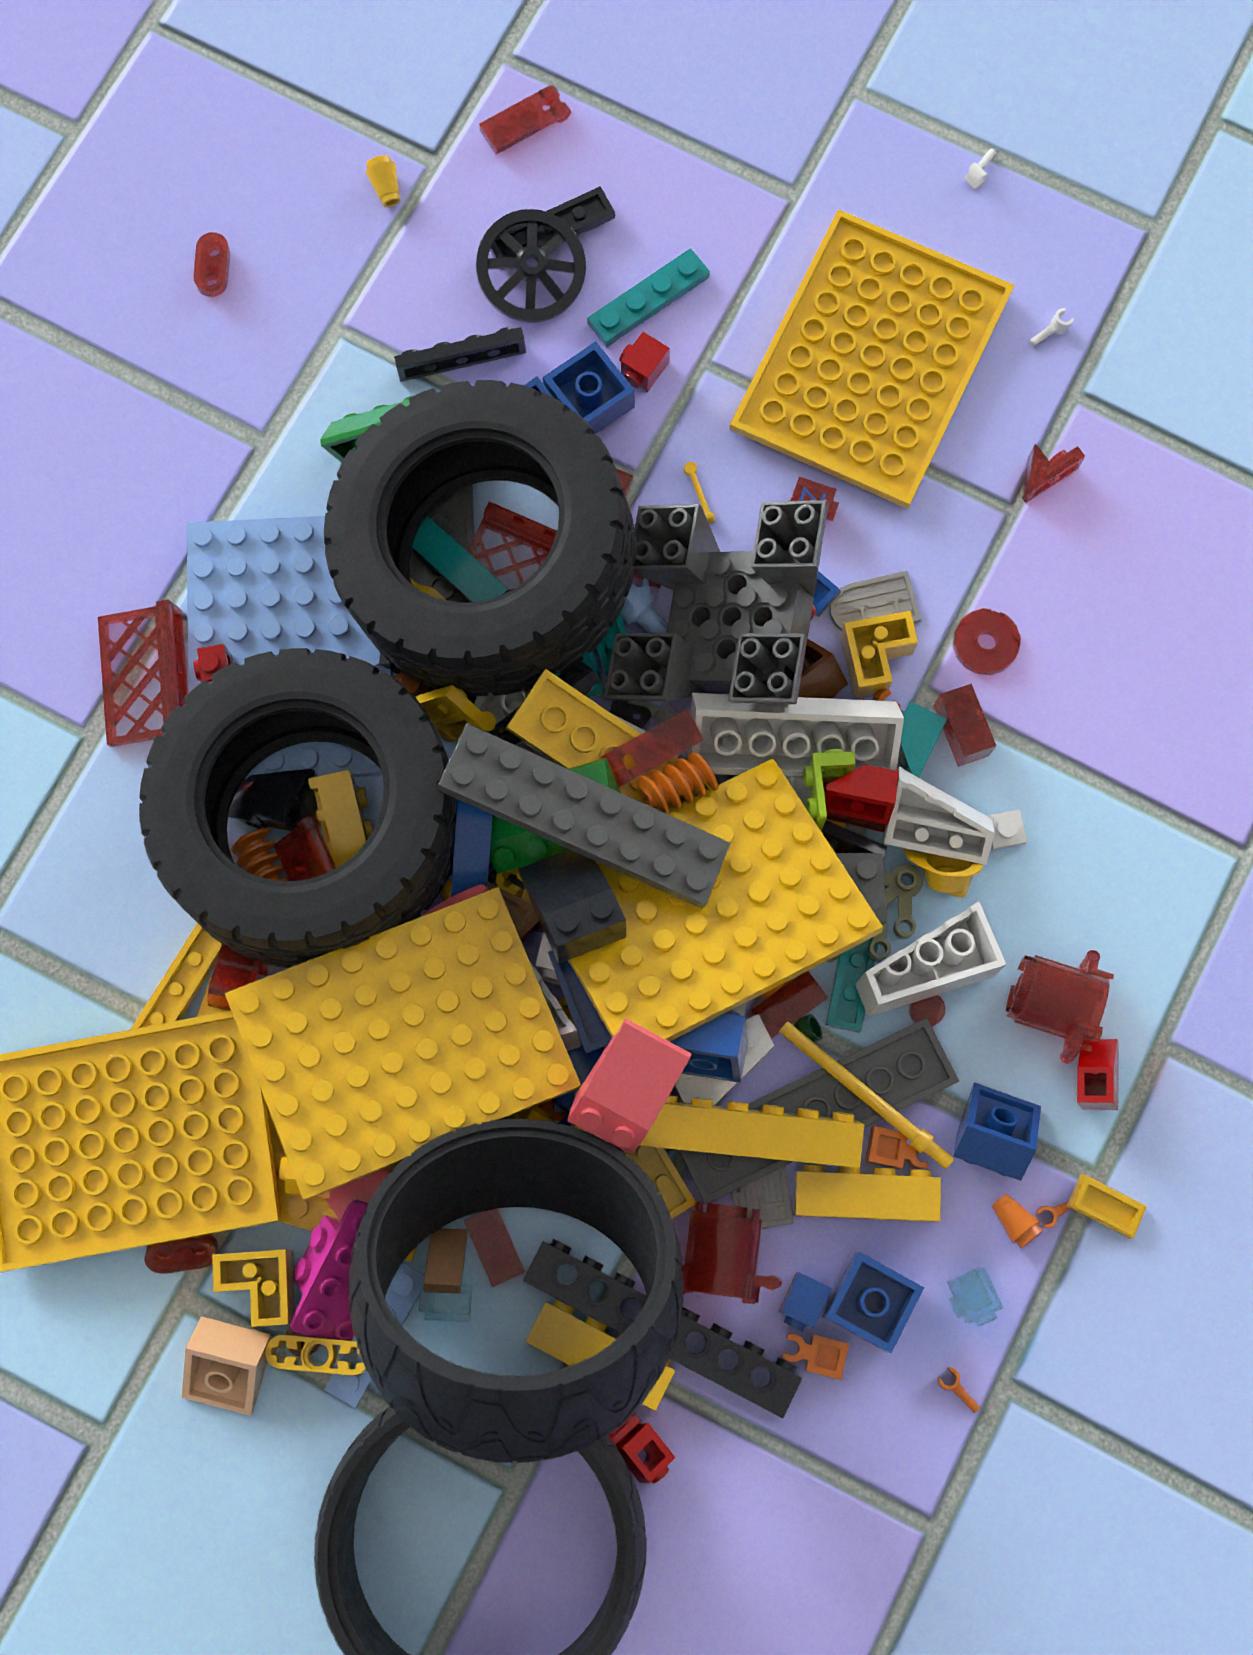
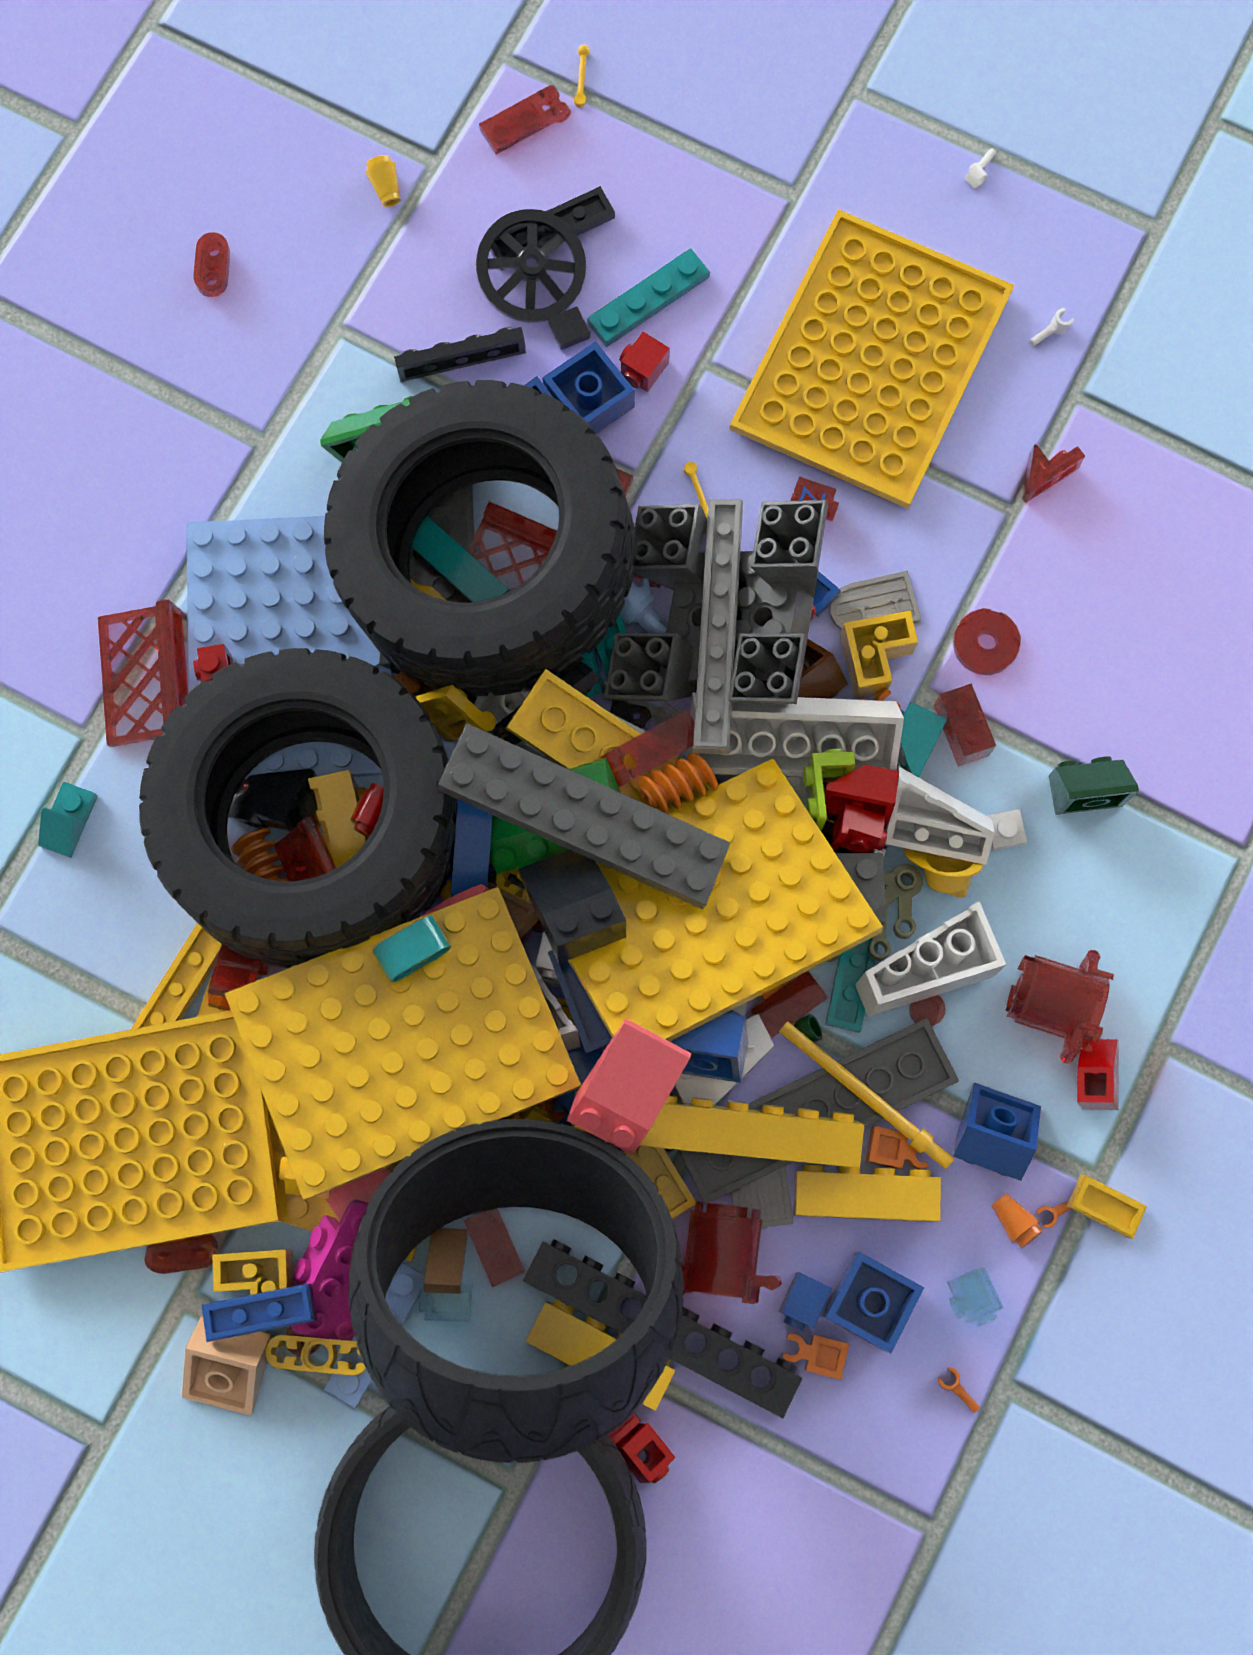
(66, 819): none -> teal slope
(259, 1312): none -> blue tile
(368, 809): none -> red brick
(411, 949): none -> teal beam
(569, 328): none -> black tile
(580, 98): none -> yellow hinge
(718, 627): none -> light grey tile
(858, 830): none -> red brick
(1091, 785): none -> dark green slope

